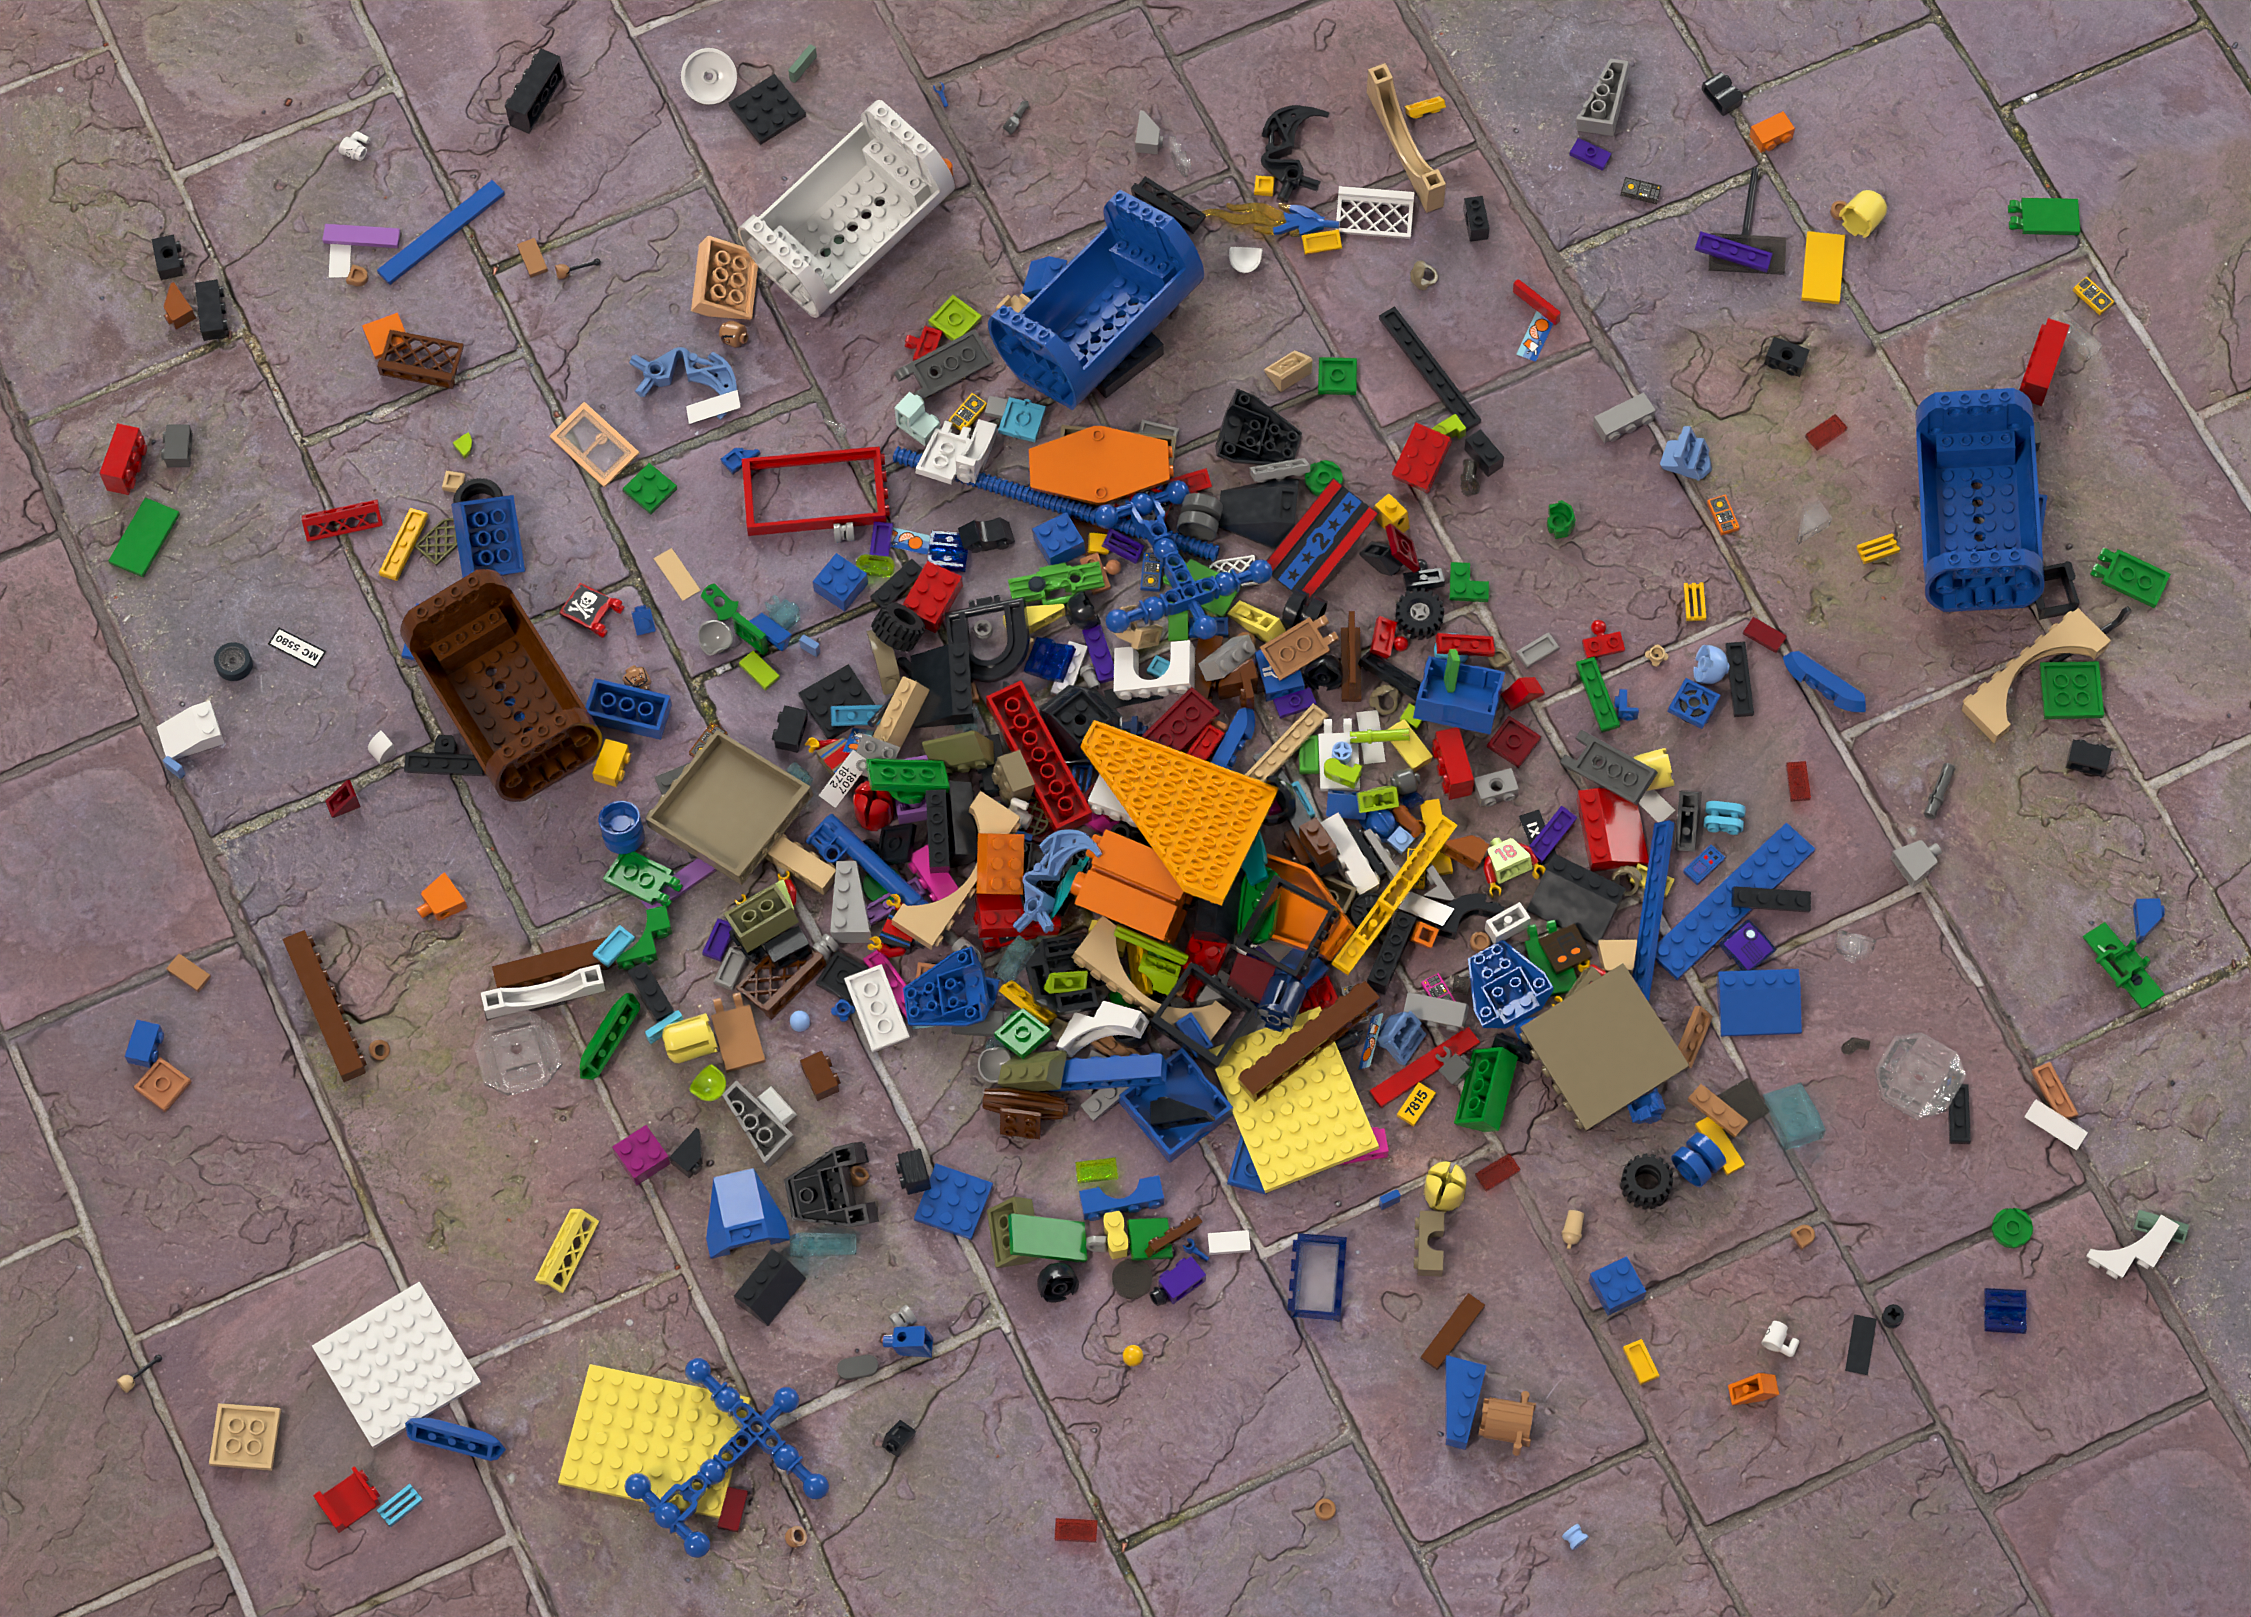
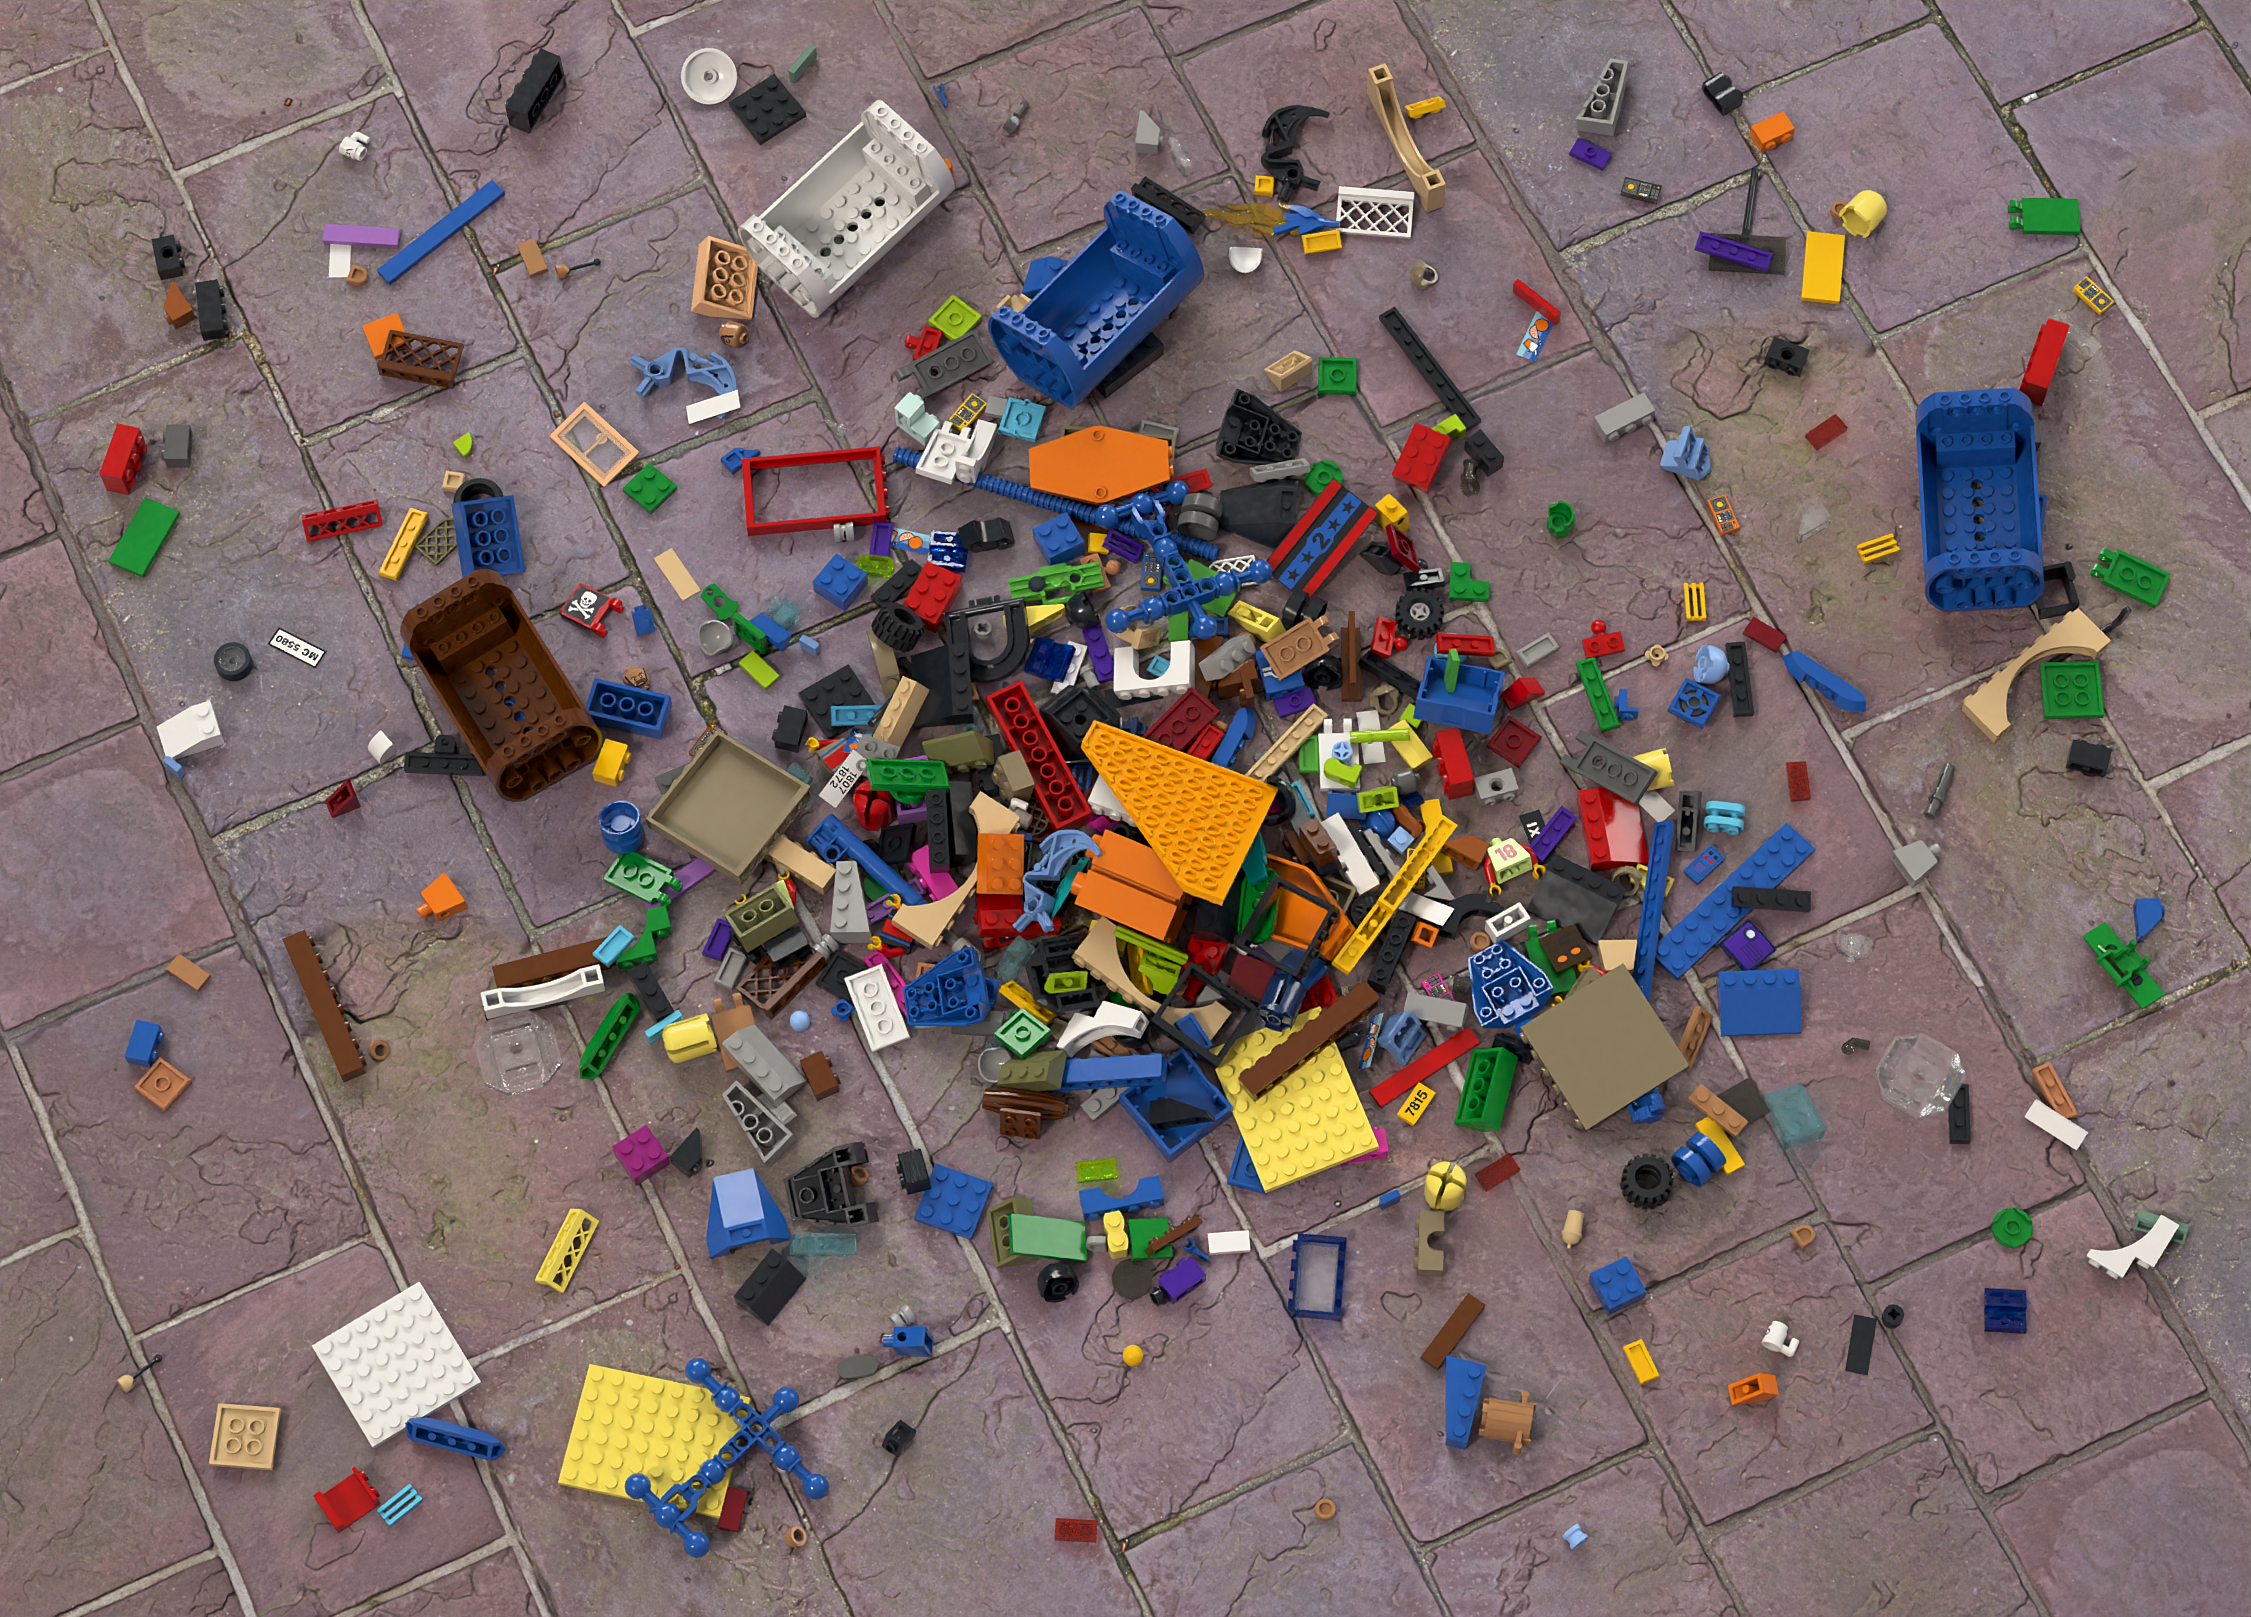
(708, 1084): lime helmet -> none
(763, 1064): none -> light grey slope
(1454, 1067): dark grey brick -> none
(1476, 218): black brick -> none

